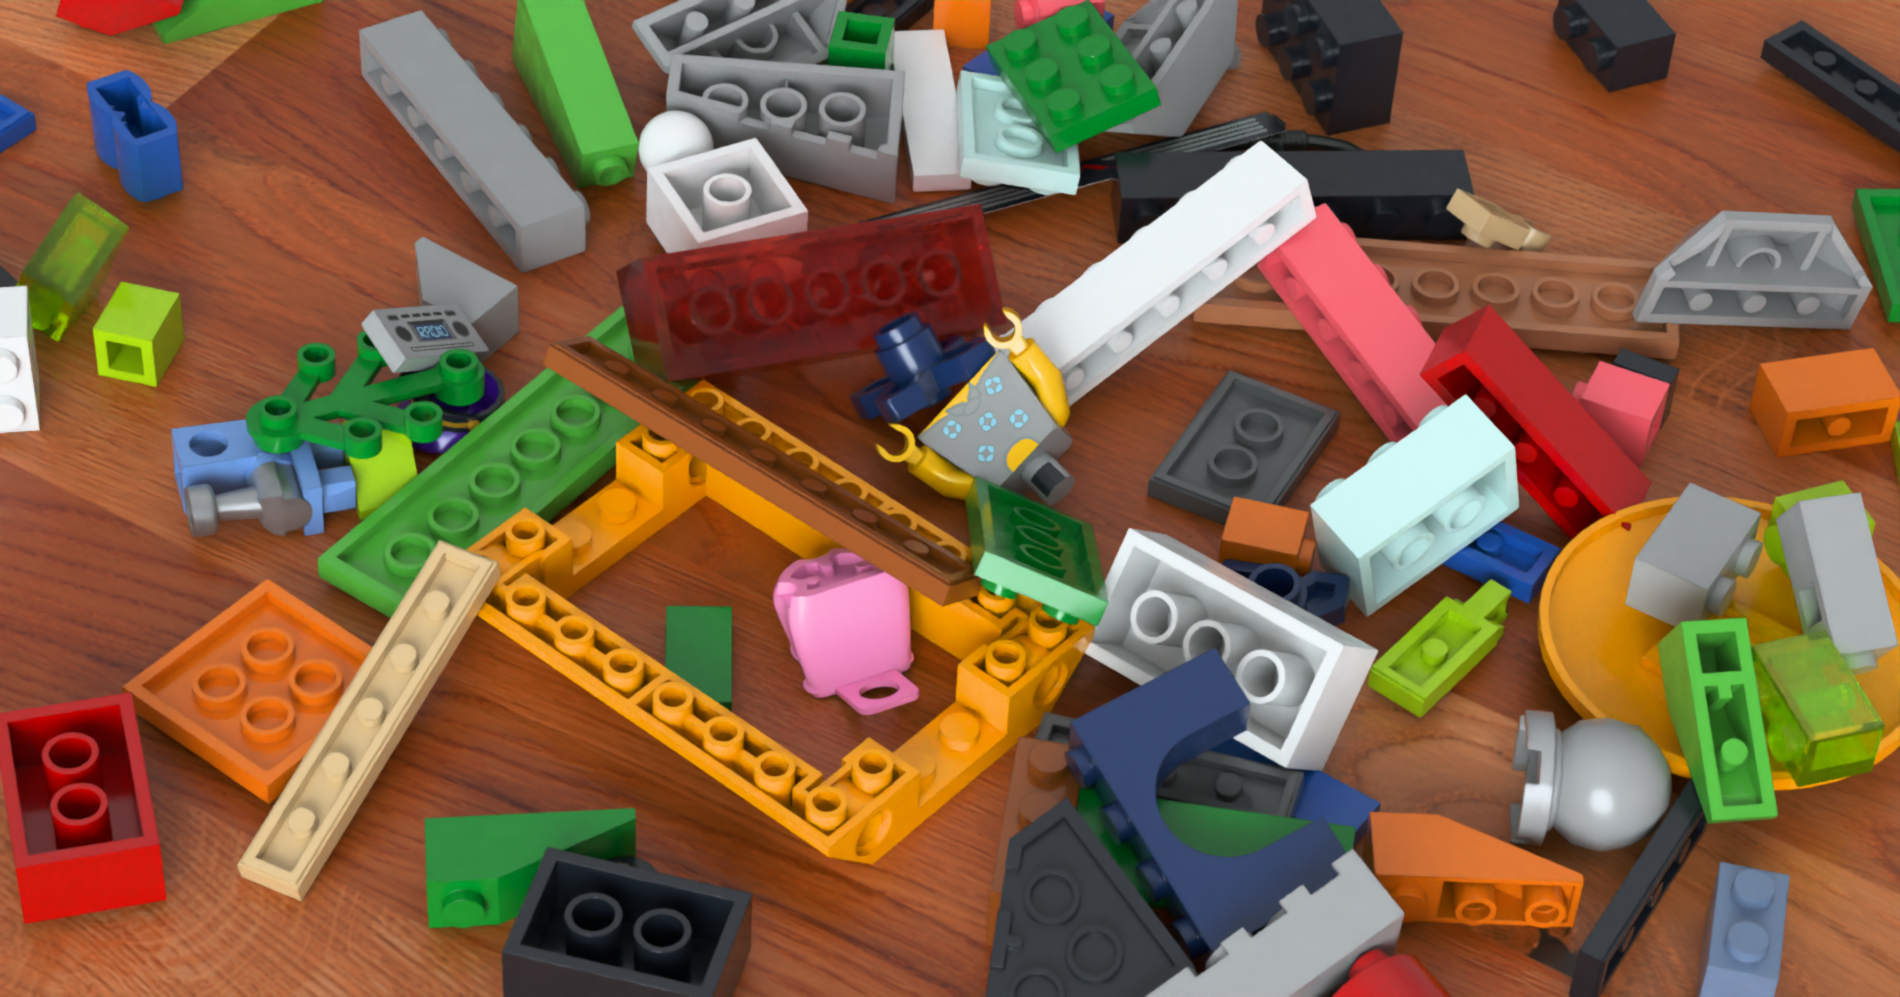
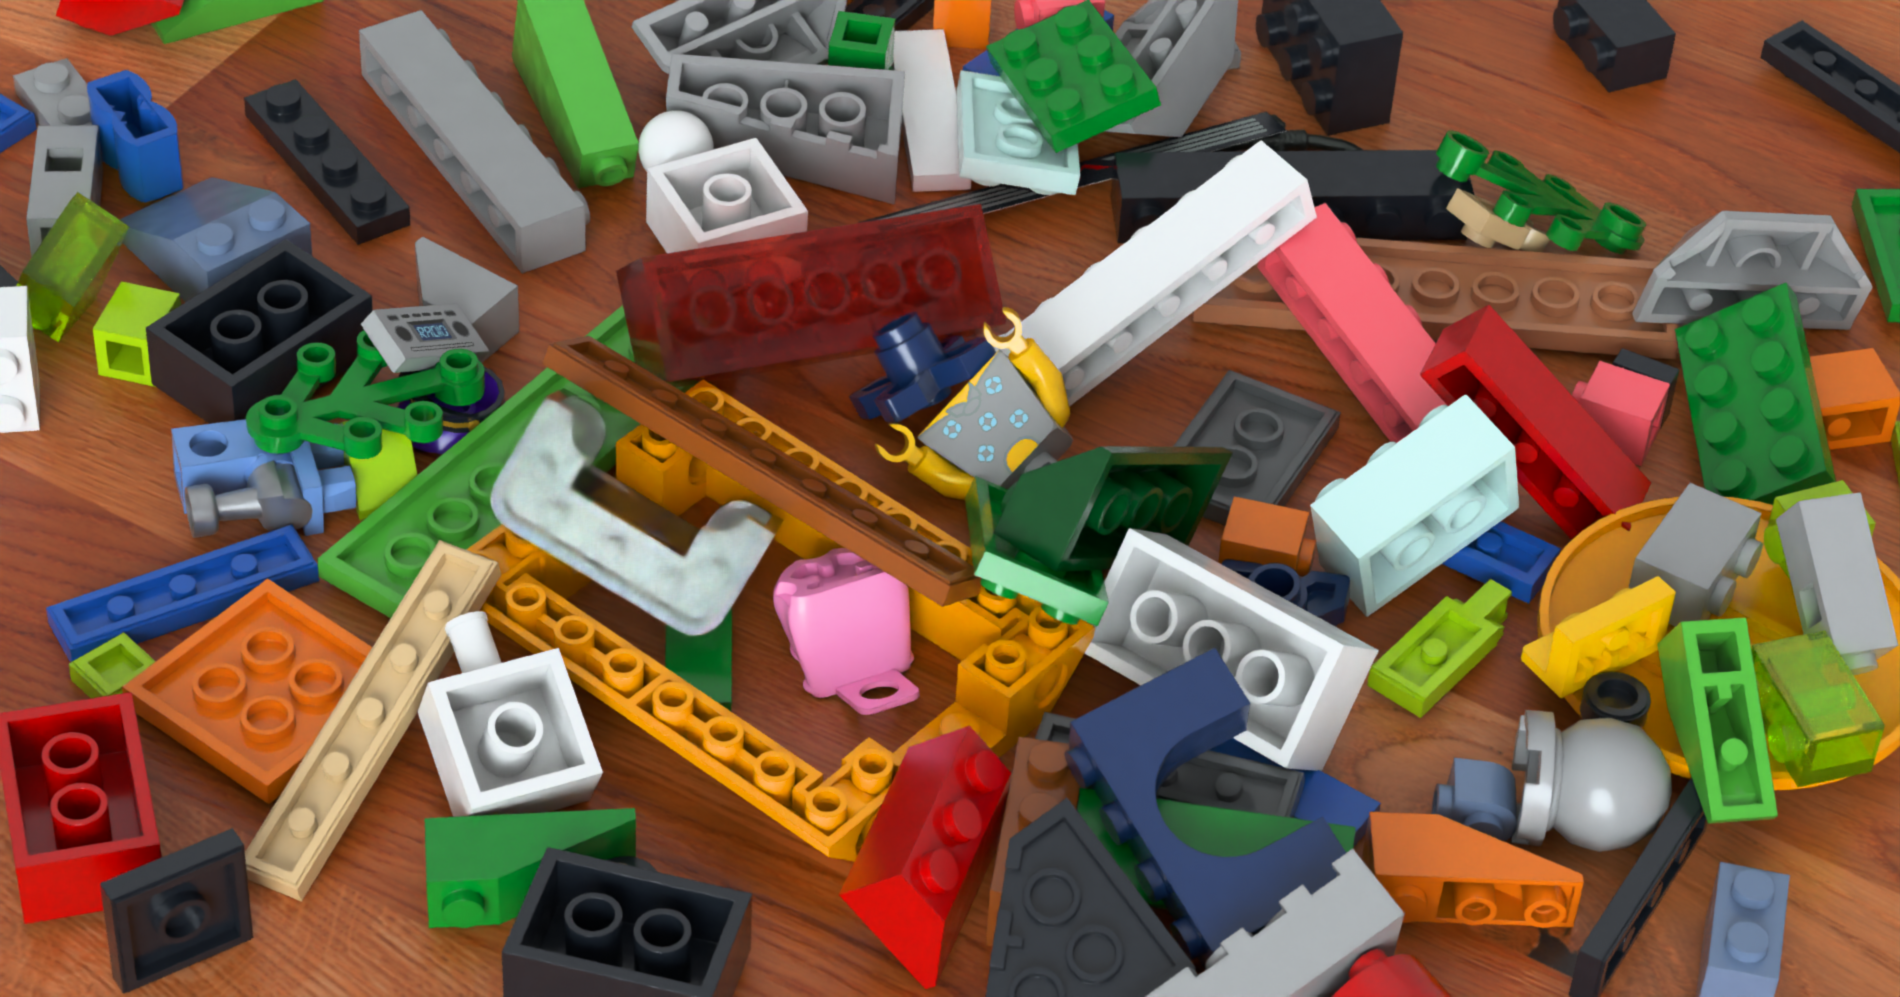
(54, 94): none -> light grey plate
(63, 164): none -> light grey brick
(109, 667): none -> lime tile
(177, 910): none -> black tile
(181, 592): none -> blue tile
(211, 232): none -> sand blue slope
(246, 330): none -> black brick
(327, 161): none -> black plate
(507, 730): none -> white brick
(616, 533): none -> clear smoke windscreen
(930, 849): none -> red slope
(1082, 506): none -> dark green slope
(1479, 797): none -> sand blue plate
(1575, 216): none -> green plant
(1602, 637): none -> yellow bracket
(1616, 697): none -> black tile
(1755, 399): none -> green plate

